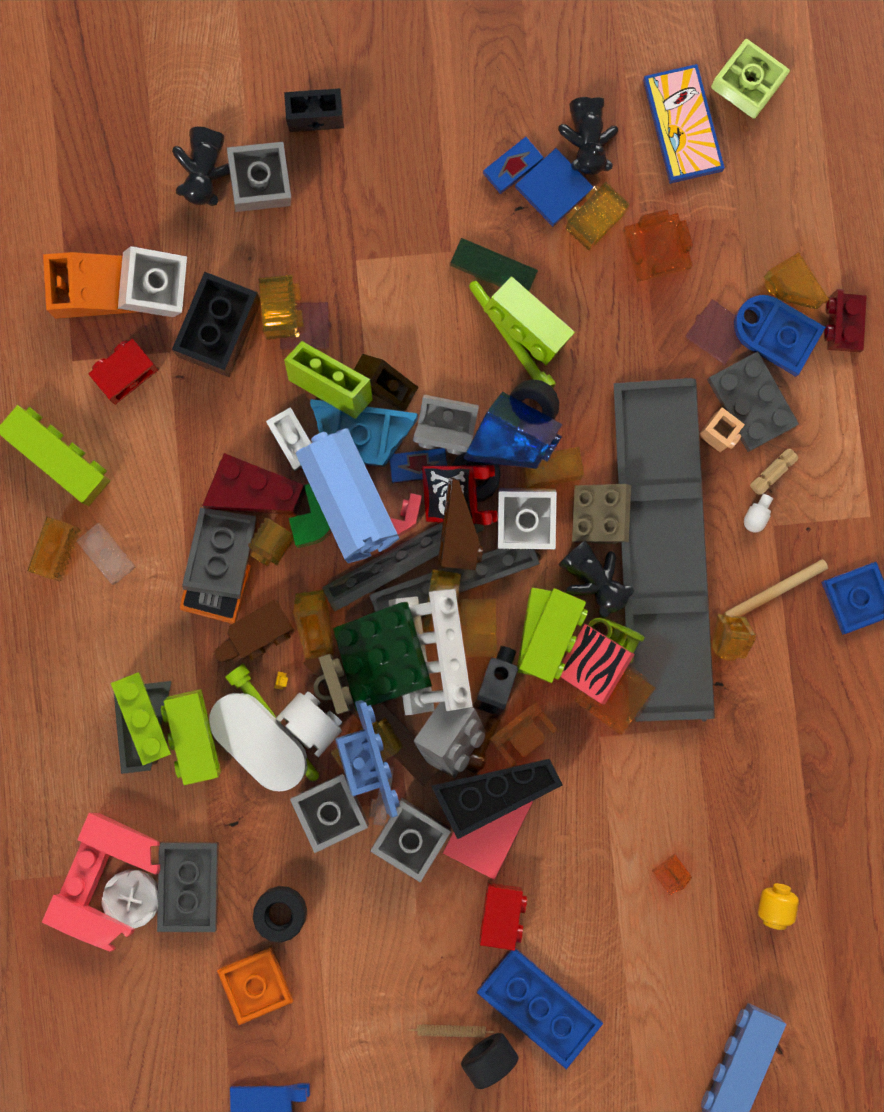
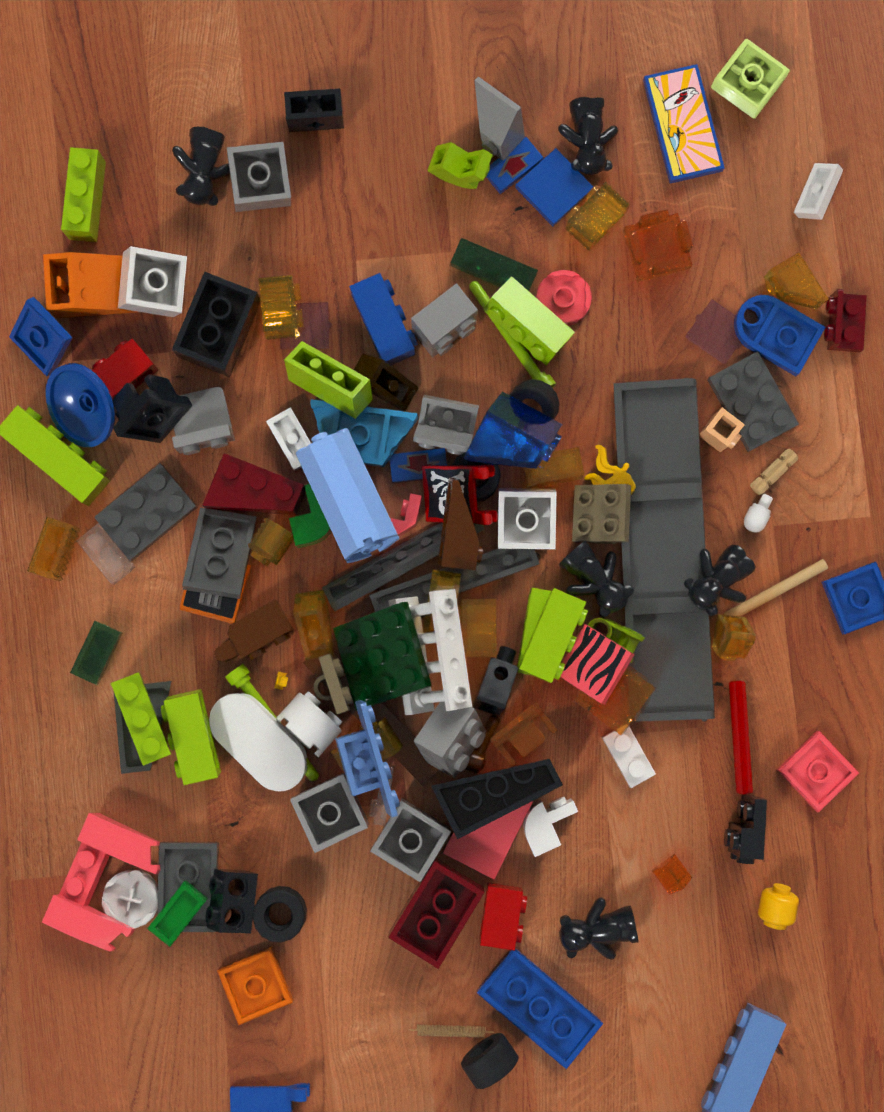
(40, 336): none -> blue tile
(80, 405): none -> blue dish
(83, 194): none -> lime brick
(96, 652): none -> clear green plate
(145, 512): none -> dark grey plate
(150, 414): none -> black panel
(177, 913): none -> green tile
(204, 423): none -> light grey bracket
(239, 900): none -> black brick
(383, 319): none -> blue brick
(436, 913): none -> dark red brick
(445, 321): none -> light grey brick
(458, 166): none -> lime brick
(499, 120): none -> light grey slope
(539, 827): none -> white brick
(565, 295): none -> coral tile
(598, 930): none -> black piece
(619, 476): none -> yellow piece
(629, 757): none -> white plate
(716, 580): none -> black piece
(740, 737): none -> red axle
(747, 838): none -> black plate
(817, 771): none -> coral tile
(818, 191): none -> white plate

